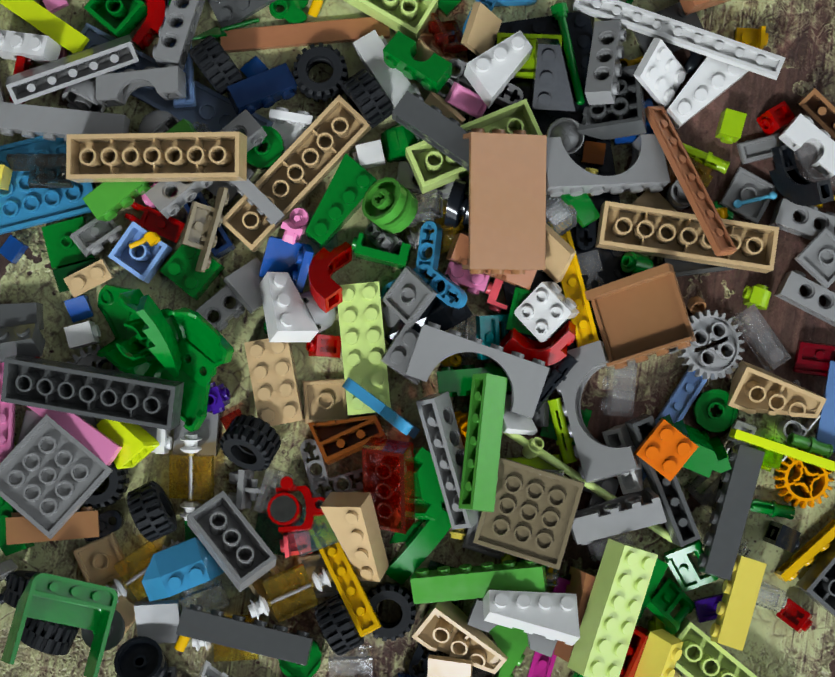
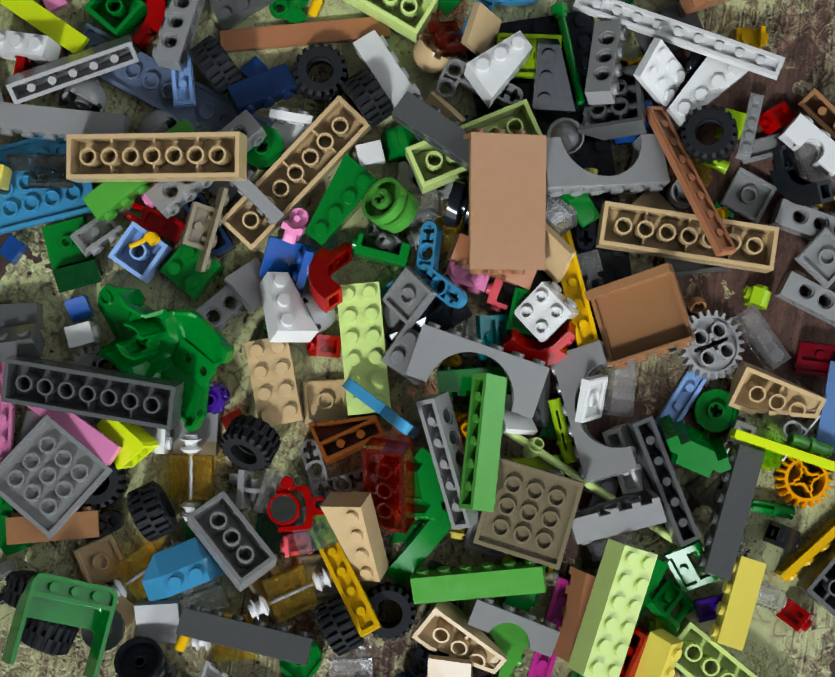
(88, 278): tan plate -> none
(115, 88): light grey arch -> none
(163, 342): green slope -> none
(219, 32): green piece -> none
(430, 73): green arch -> none
(466, 100): bright pink tile -> none
(535, 612): white wedge -> none
(555, 378): black pin -> none
(591, 398): none -> white tile
(593, 153): reddish brown tile -> none
(635, 262): green brick -> none
(666, 449): orange plate -> none
(706, 117): none -> black tyre
(738, 203): medium azure hinge -> none
(747, 138): none -> light grey piece

